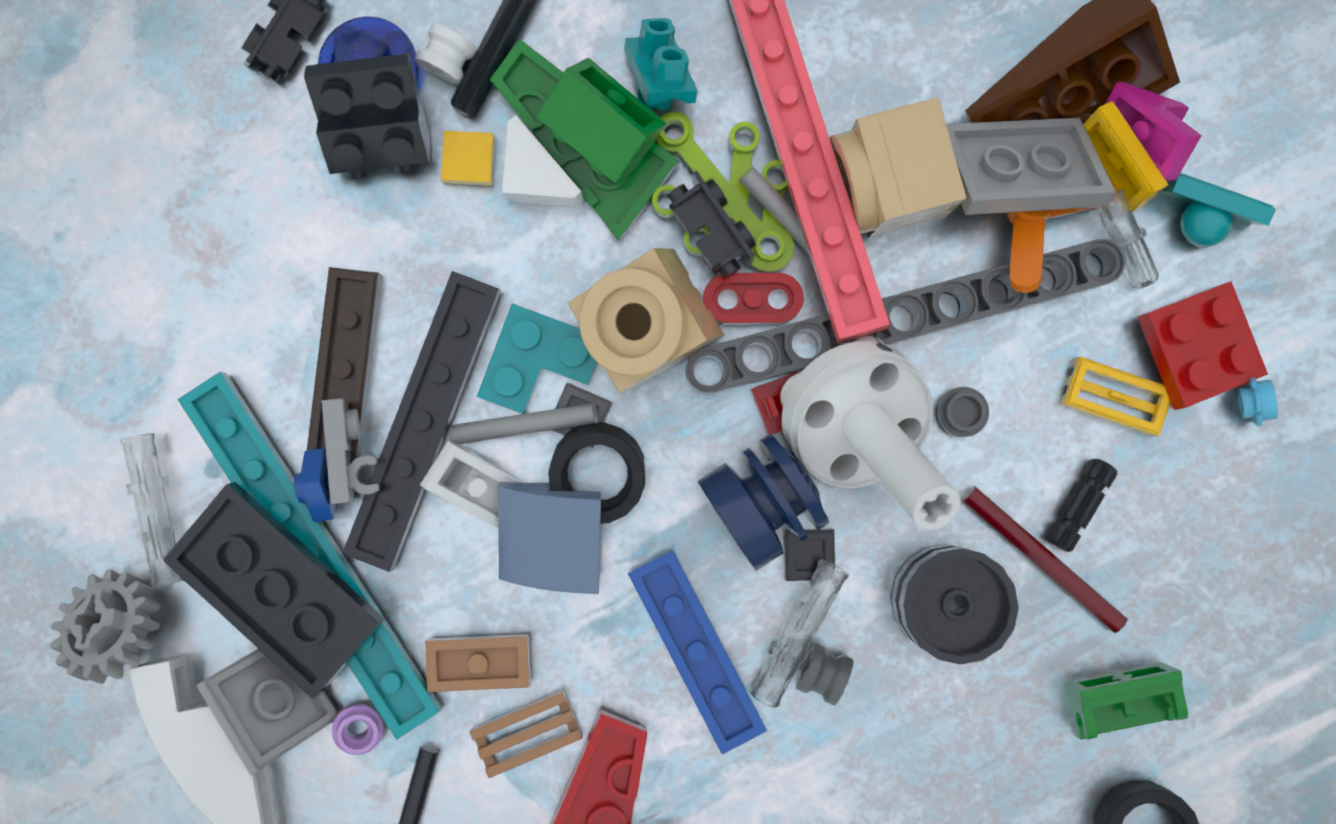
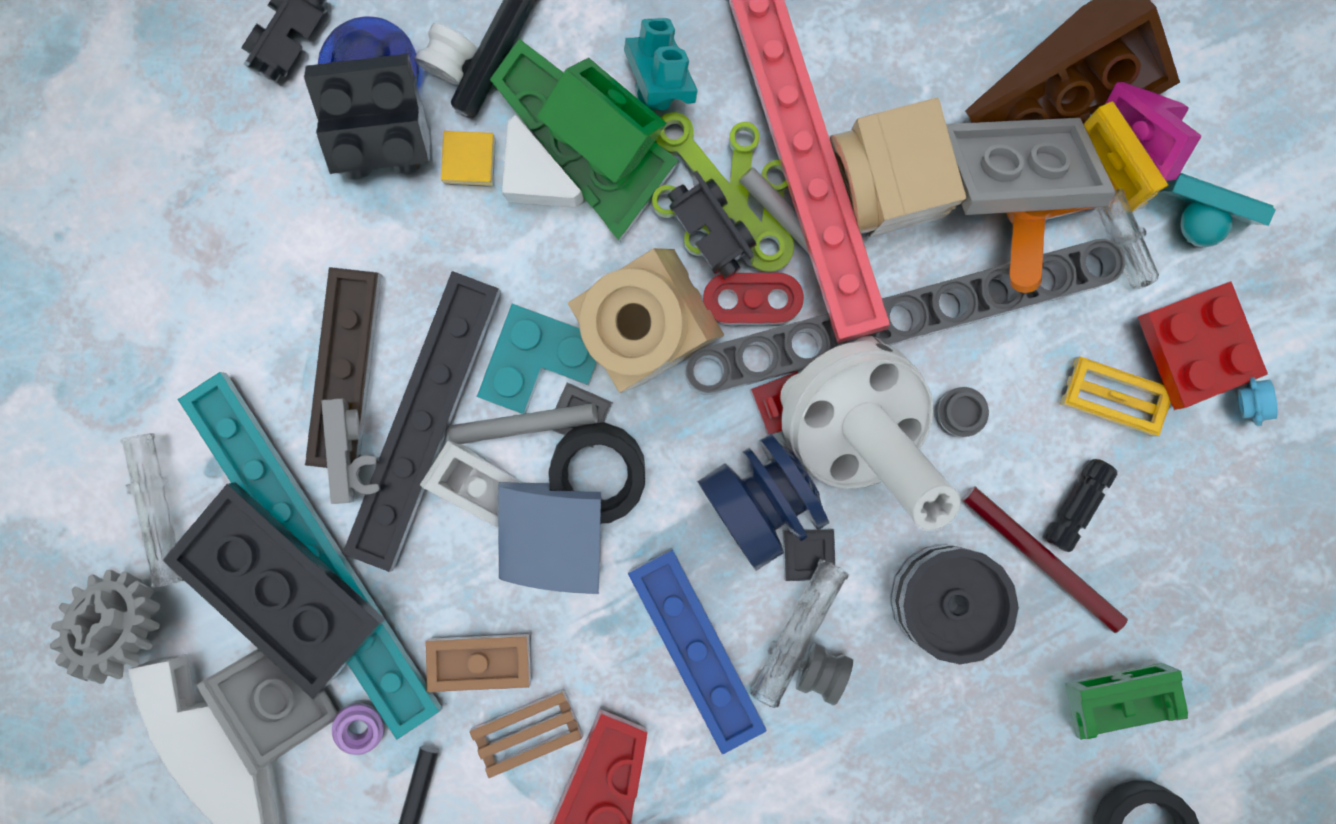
(313, 485): blue plate -> none

